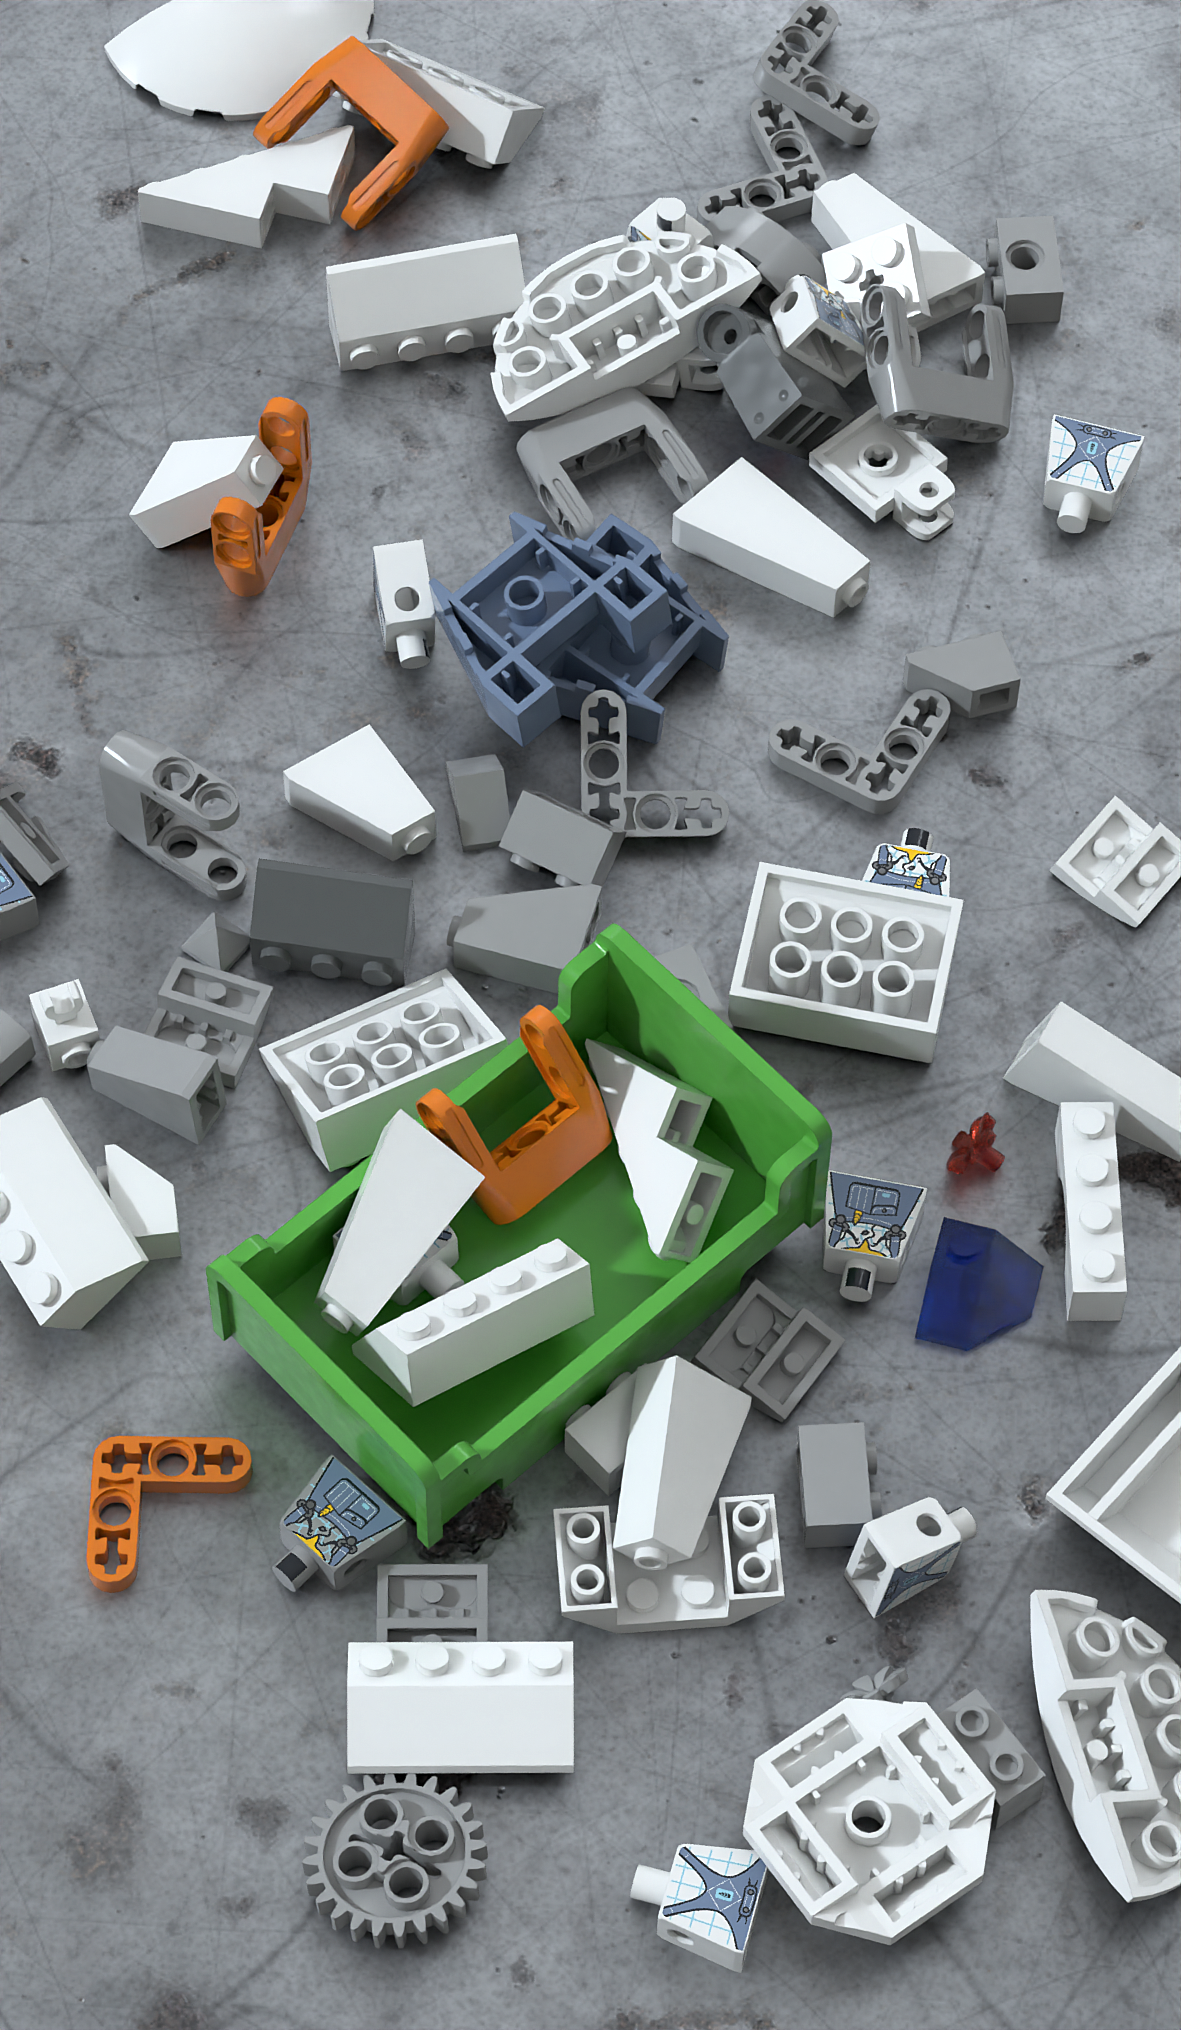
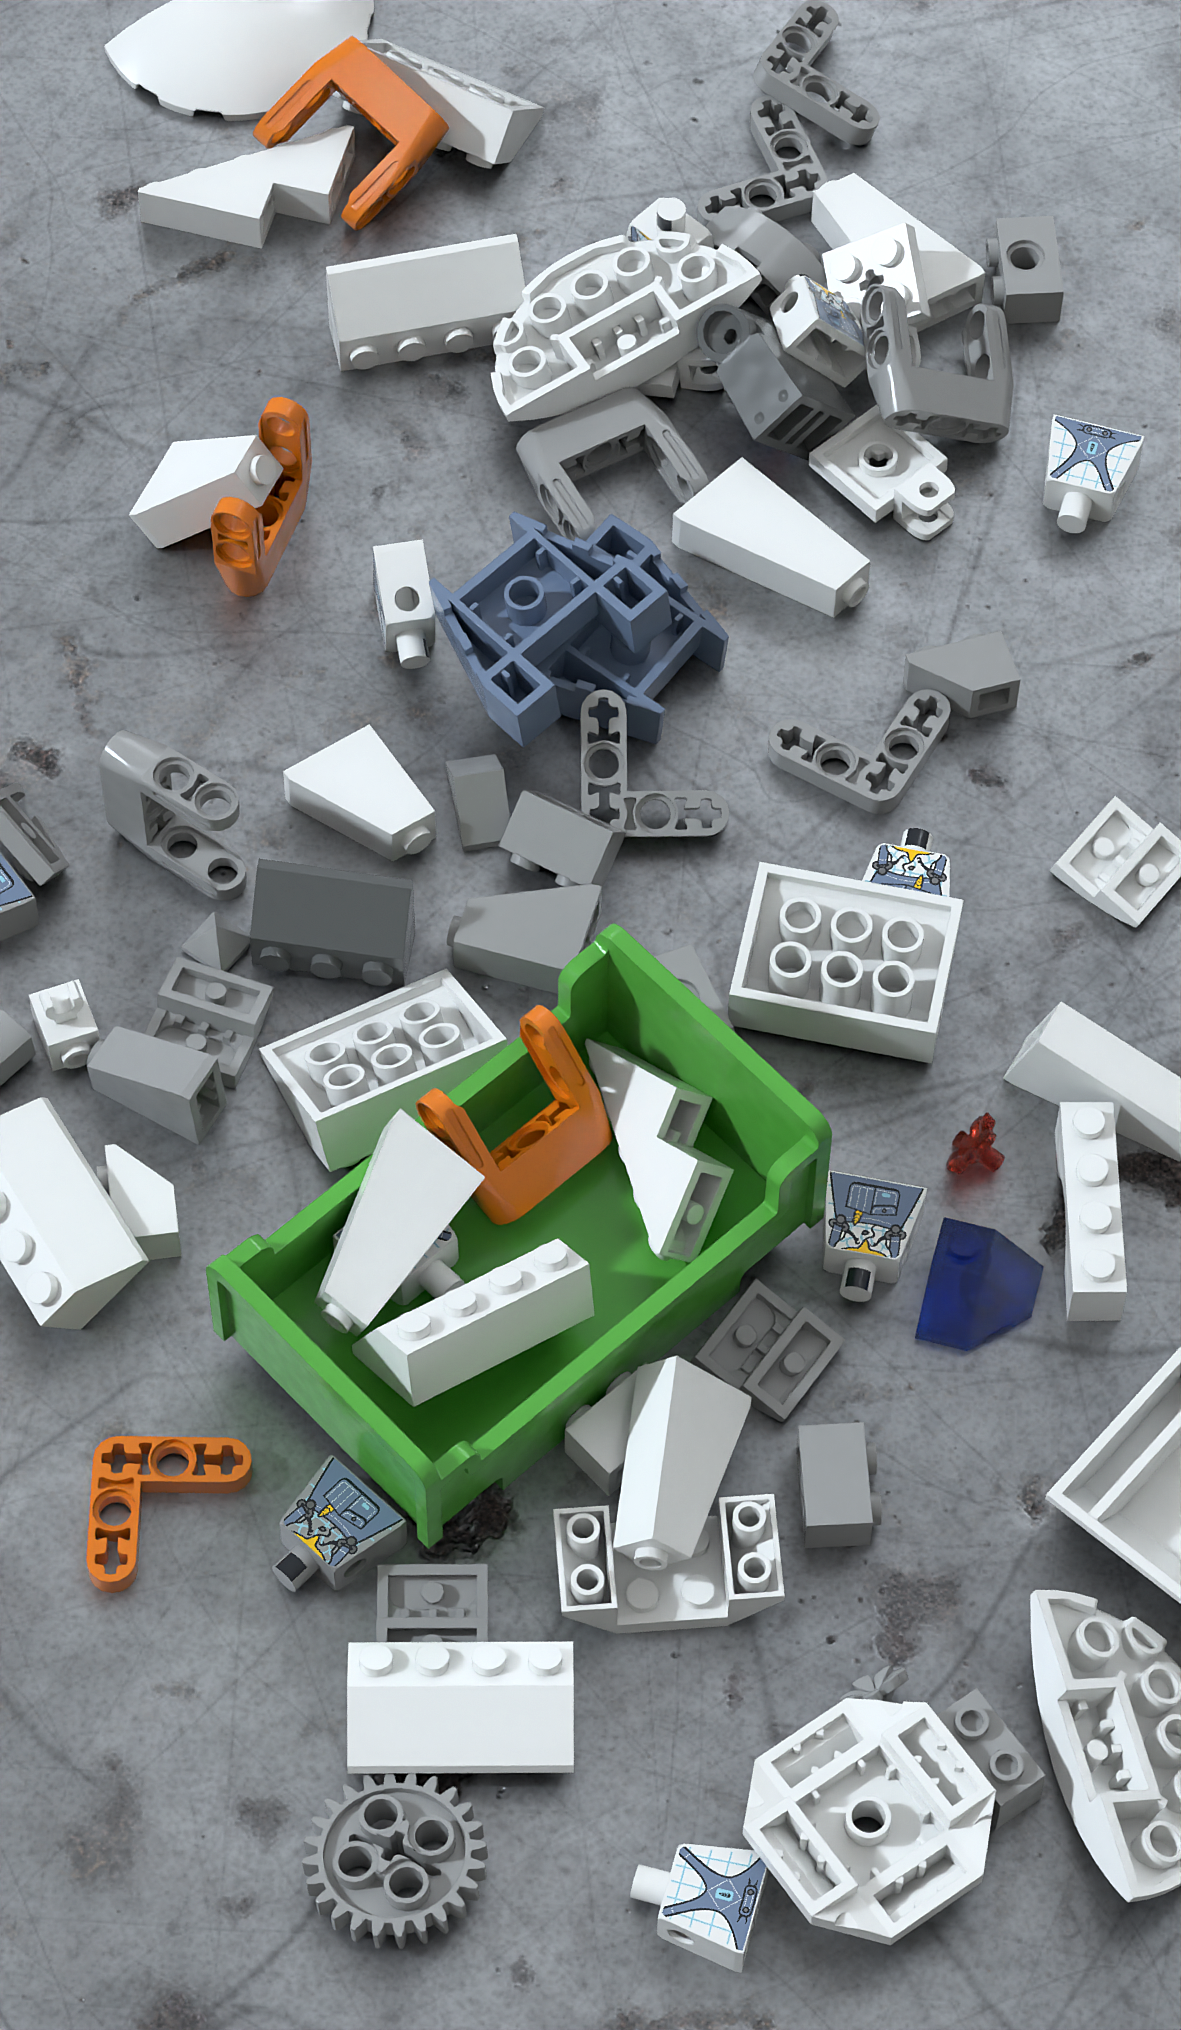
(906, 1553): white torso -> none

